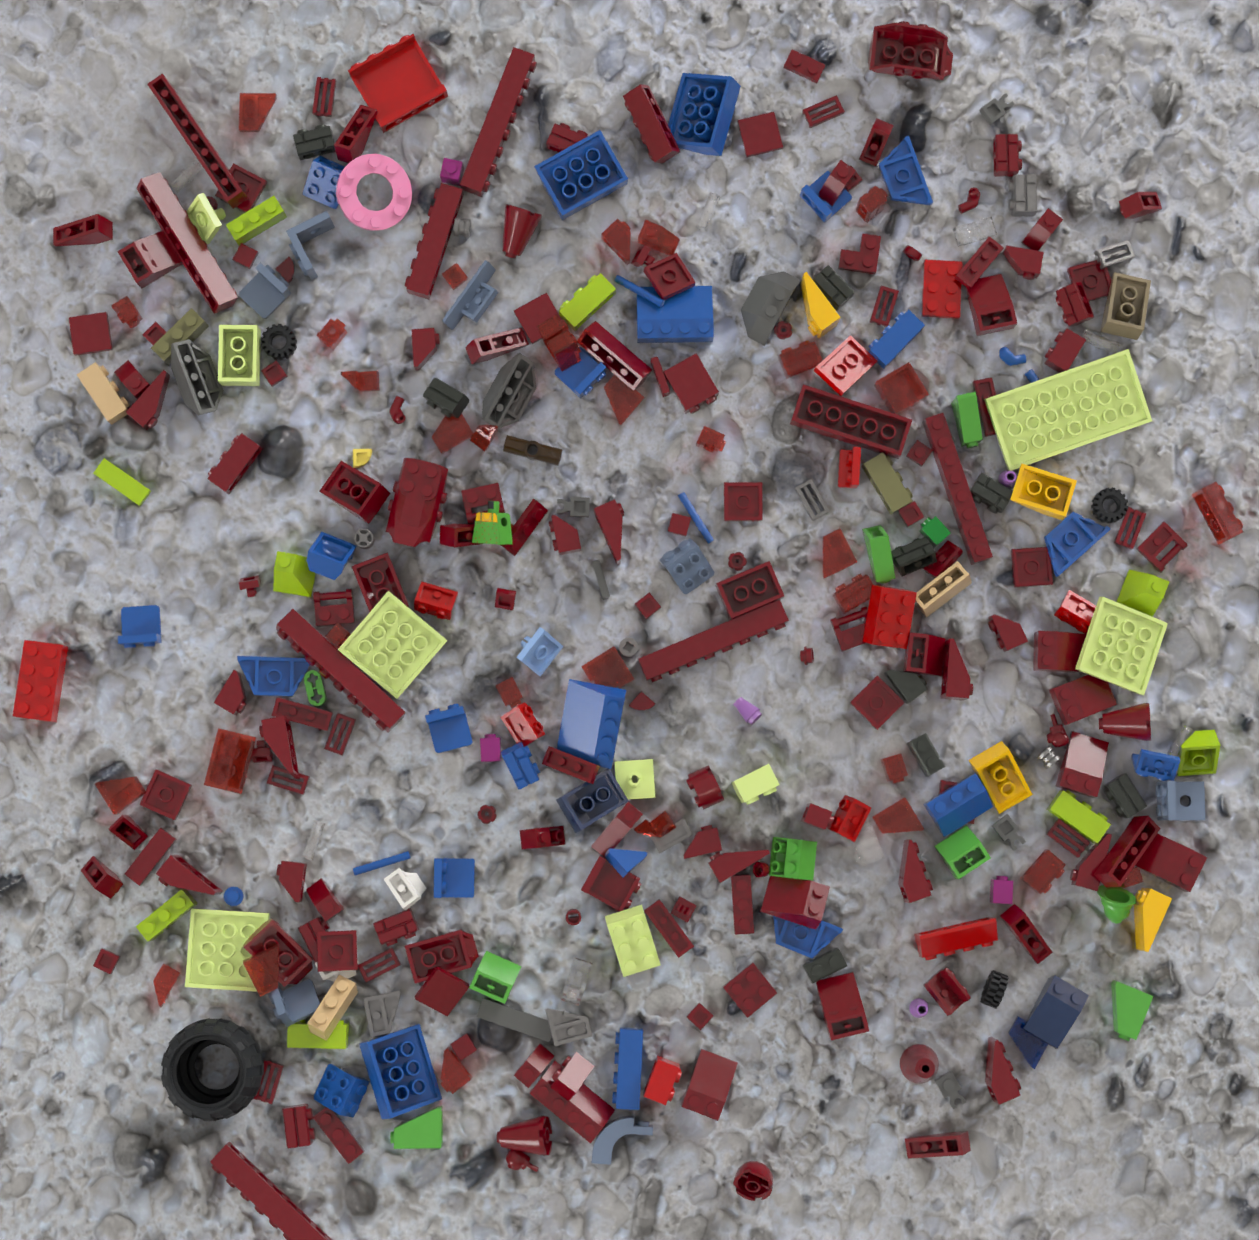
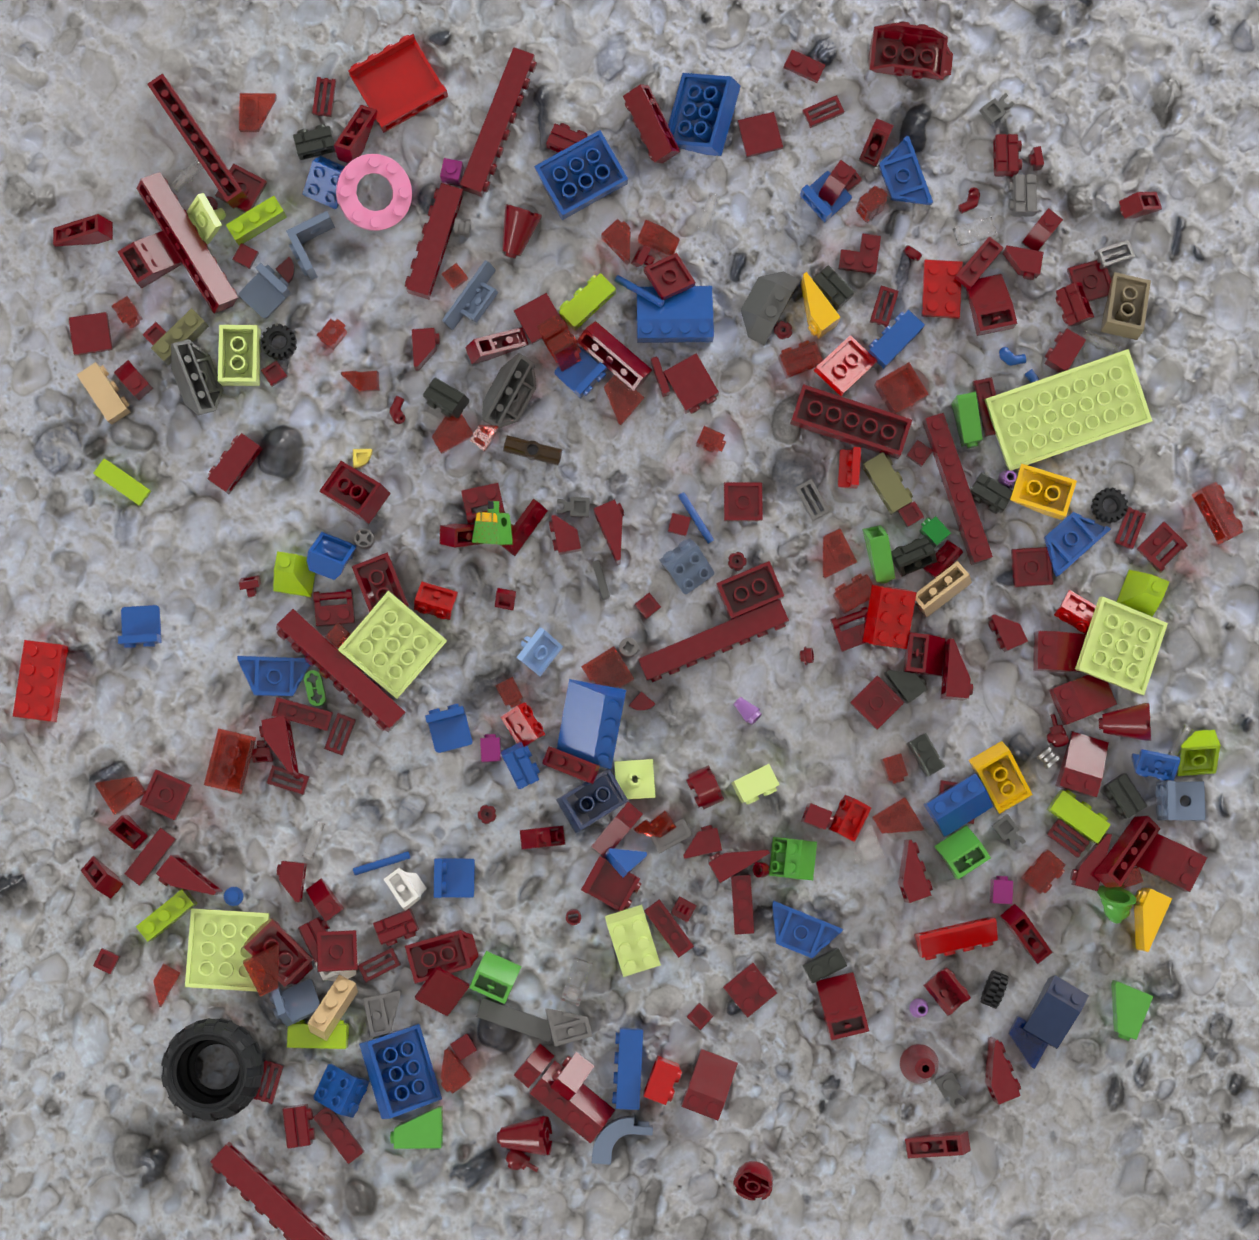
(149, 404): dark red slope -> none
(232, 695): dark red slope -> none
(417, 502): dark red slope -> none
(795, 900): dark red slope -> none
(1036, 158): none -> dark red plate

